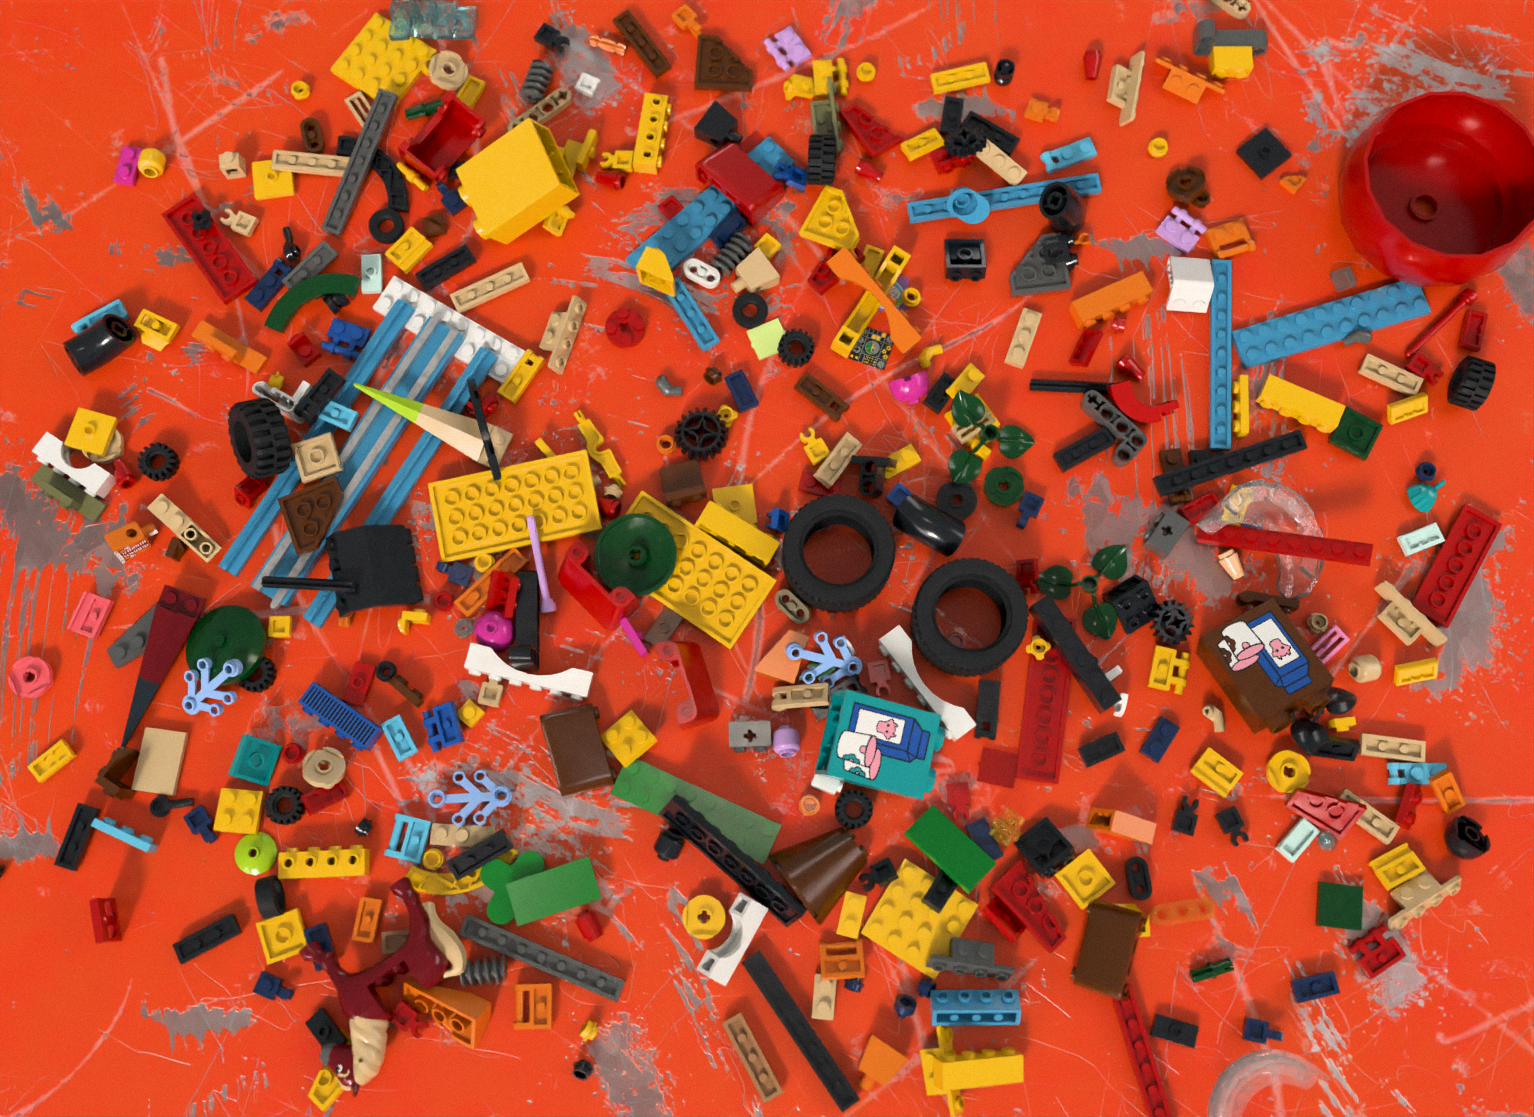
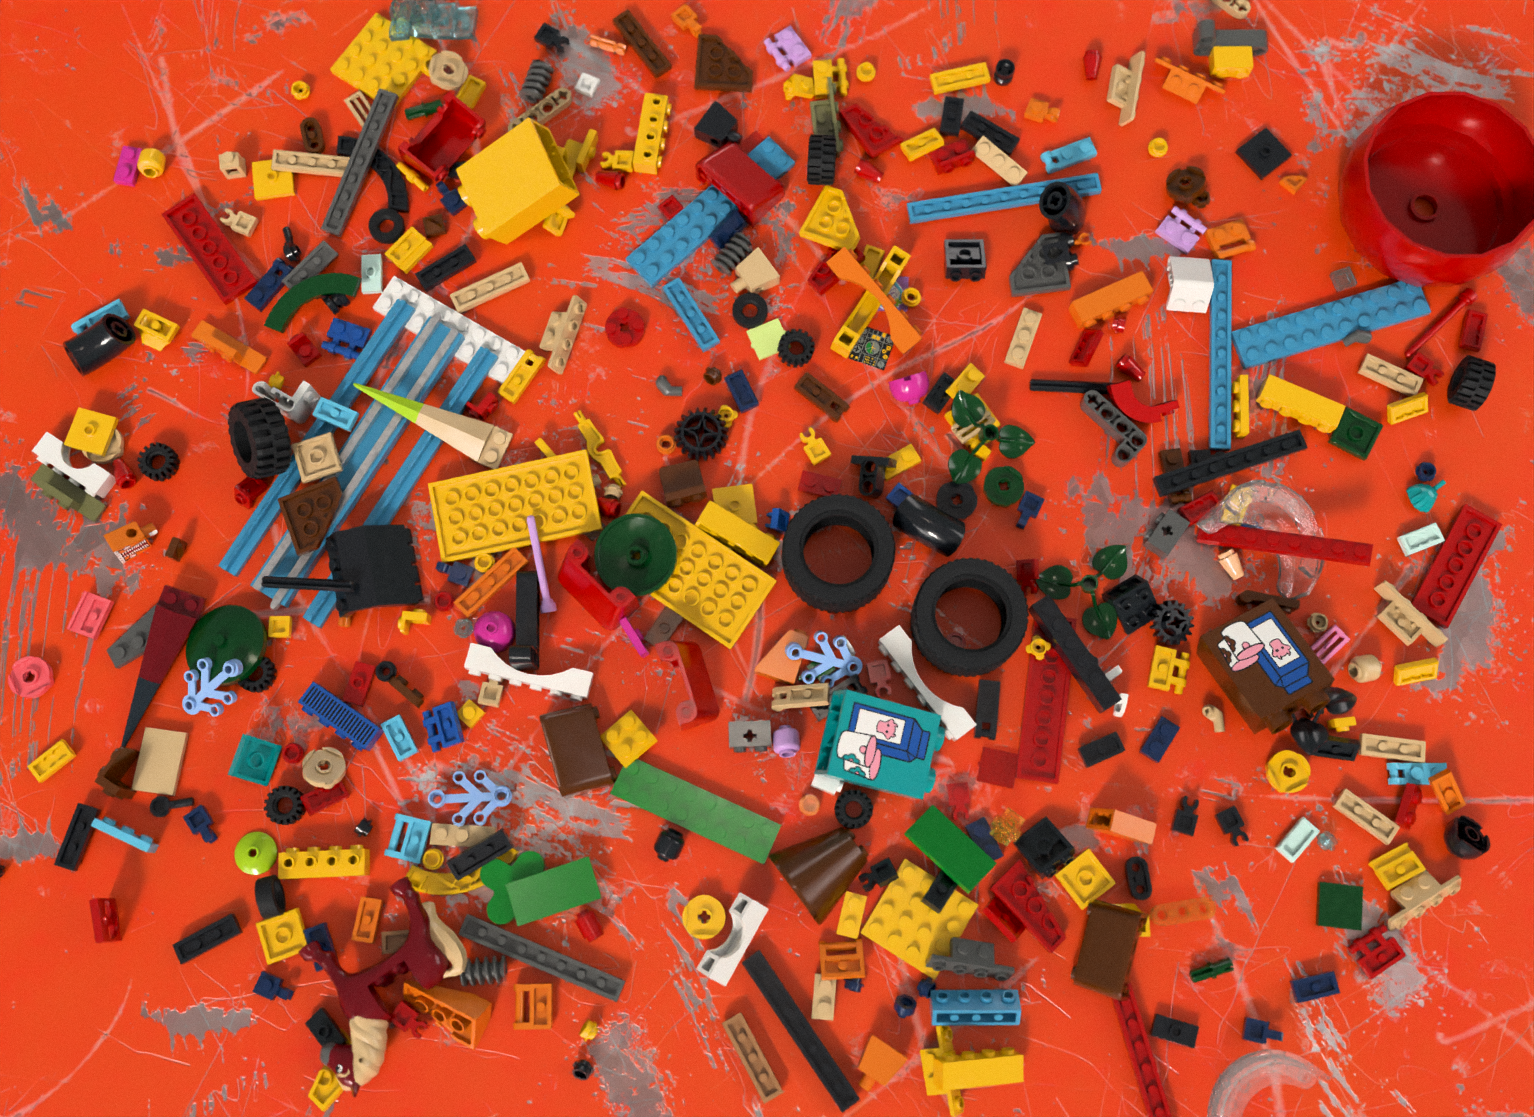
(184, 527): tan slope -> none
(205, 224): black plate -> none
(239, 811): yellow plate -> none
(320, 396): black plate -> none
(474, 394): black tile -> none
(503, 592): red bracket -> none
(655, 271): yellow slope -> none
(703, 272): white plate -> none
(732, 860): black plate -> none
(768, 246): yellow plate -> none
(792, 607): dark tan plate -> none
(794, 175): blue plate -> none
(837, 460): tan plate -> none
(927, 353): yellow arm -> none
(965, 142): black gear -> none
(968, 205): dark azure piece -> none
(1084, 449): black plate -> none
(1216, 772): yellow plate -> none
(1326, 811): wing -> none

